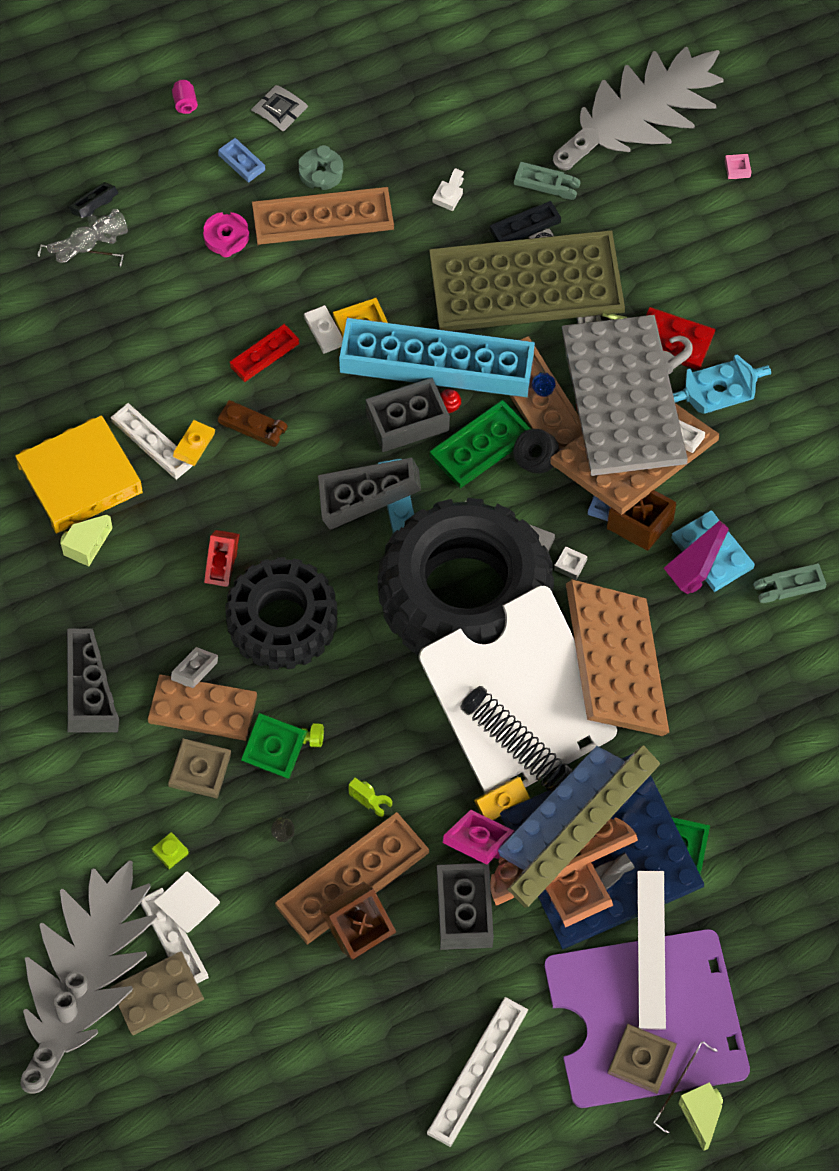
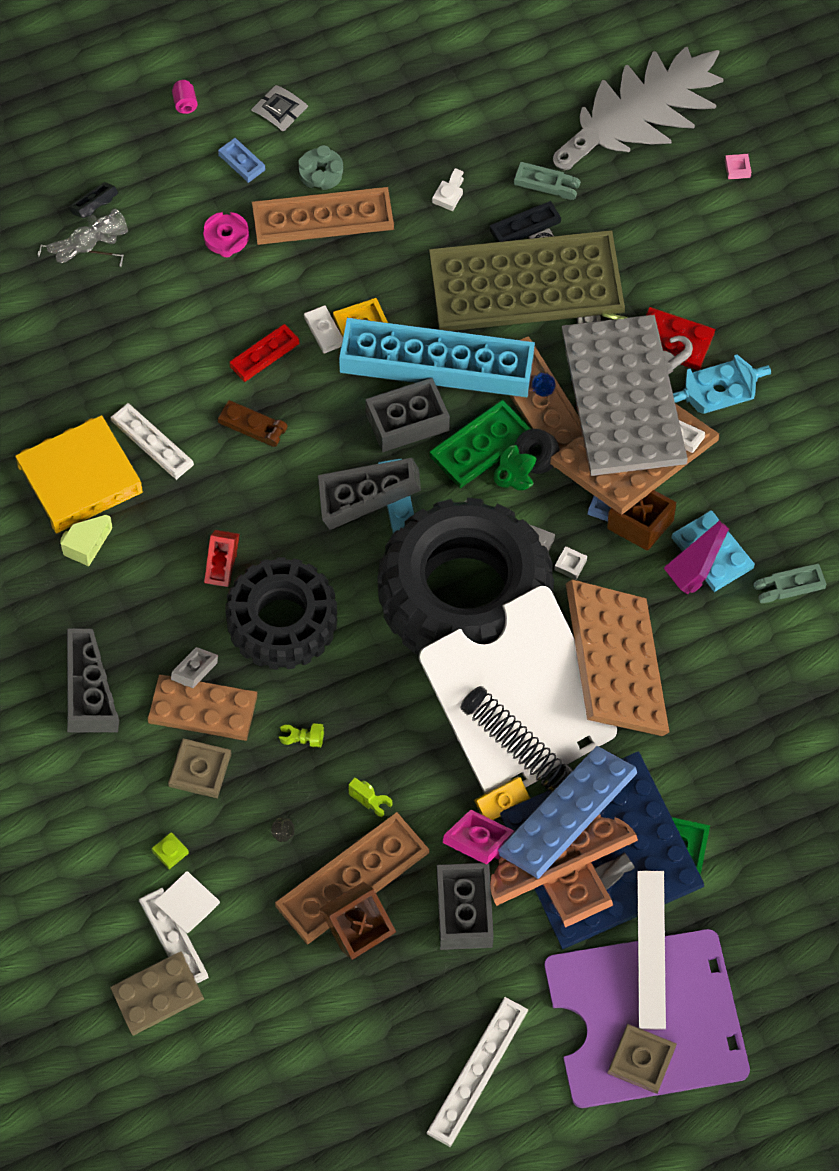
(75, 999): light grey plant -> none
(194, 443): yellow plate -> none
(274, 745): green plate -> none
(451, 400): red plate -> none
(517, 467): none -> green plate
(583, 826): olive plate -> none
(702, 1111): yellowish green slope -> none
(715, 1050): dark brown piece -> none

